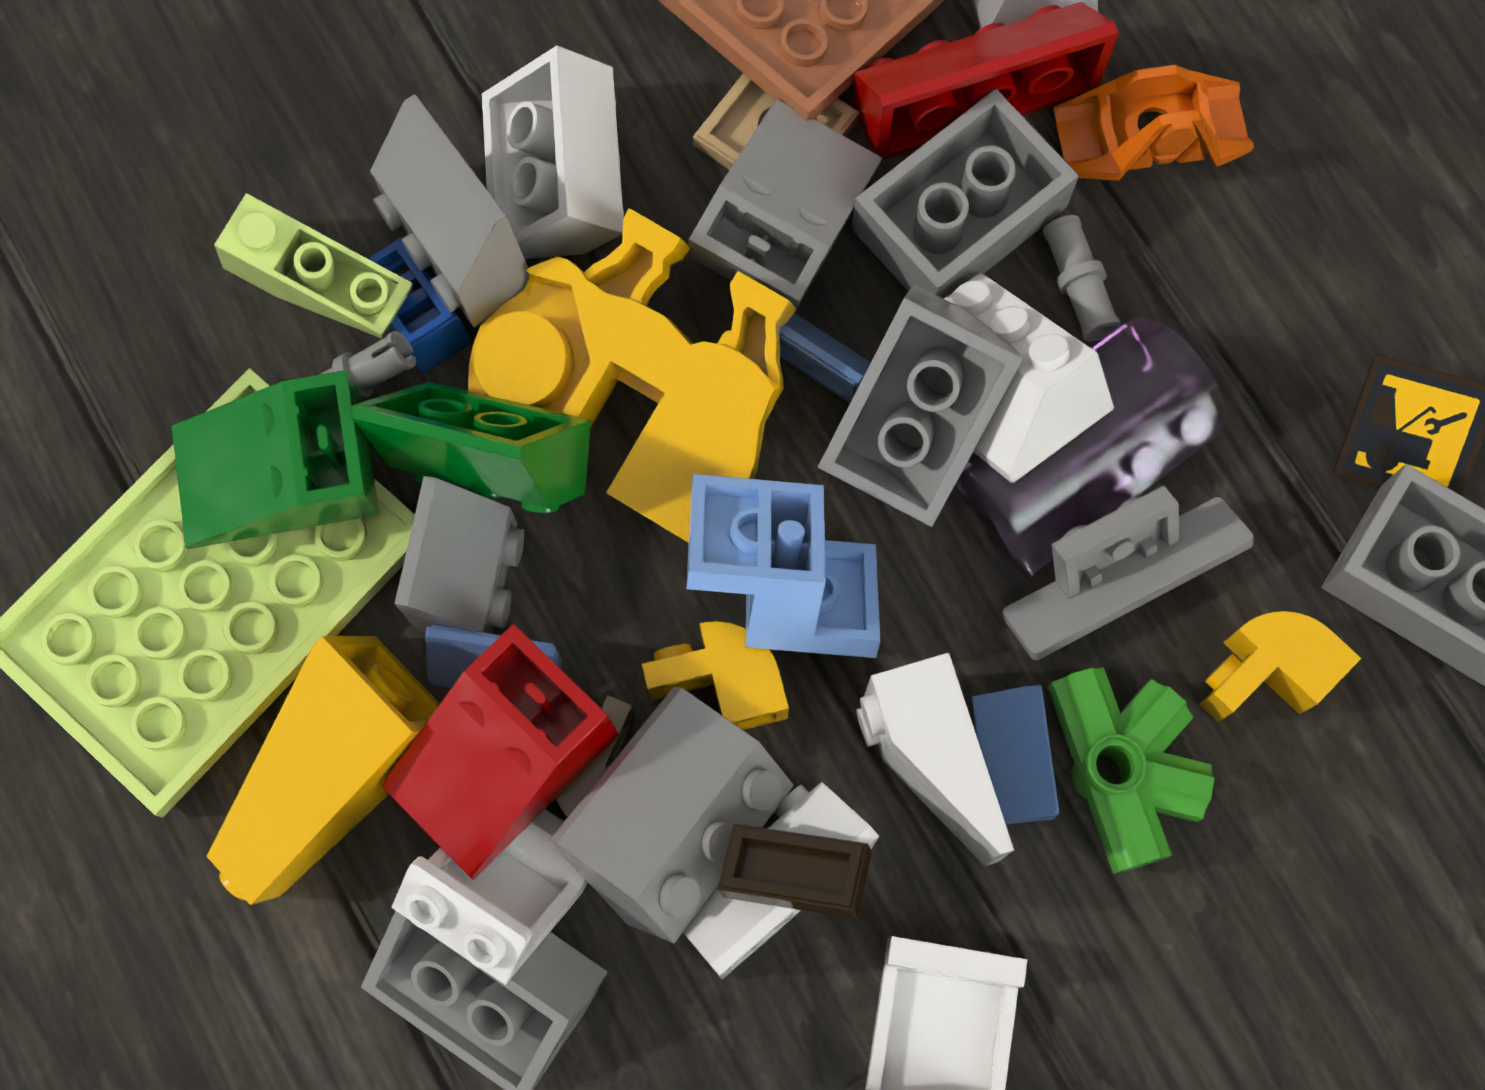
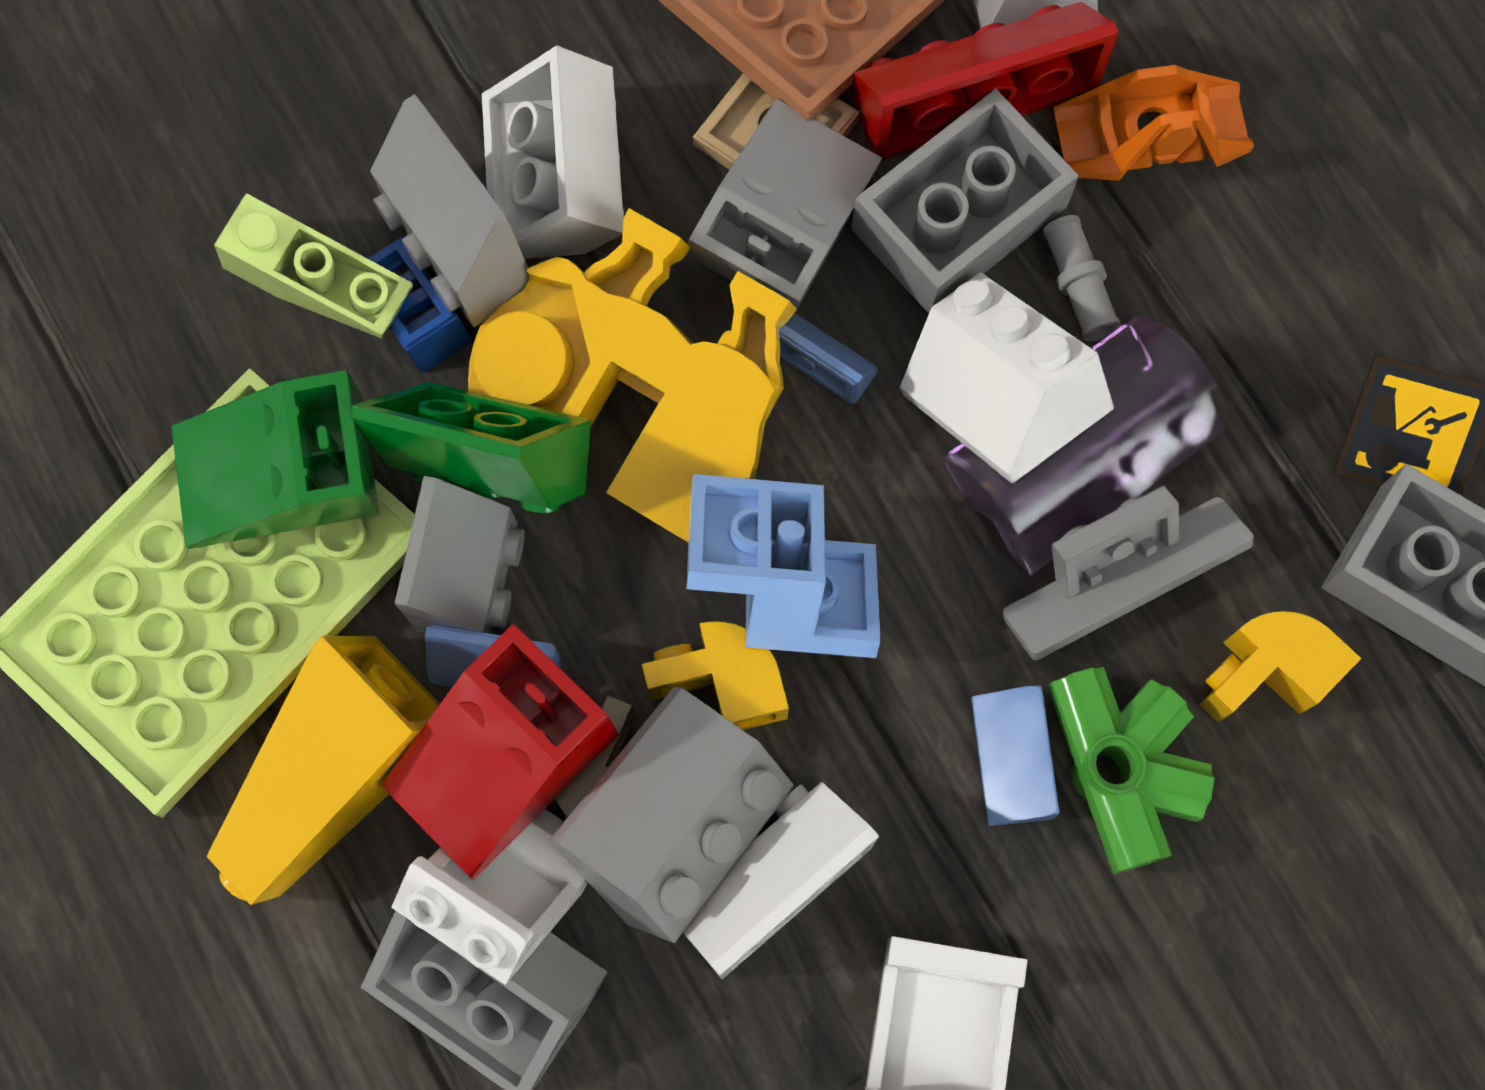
(376, 362): light grey pin -> none
(795, 871): dark brown tile -> none
(922, 405): light grey slope -> none
(933, 748): white slope -> none

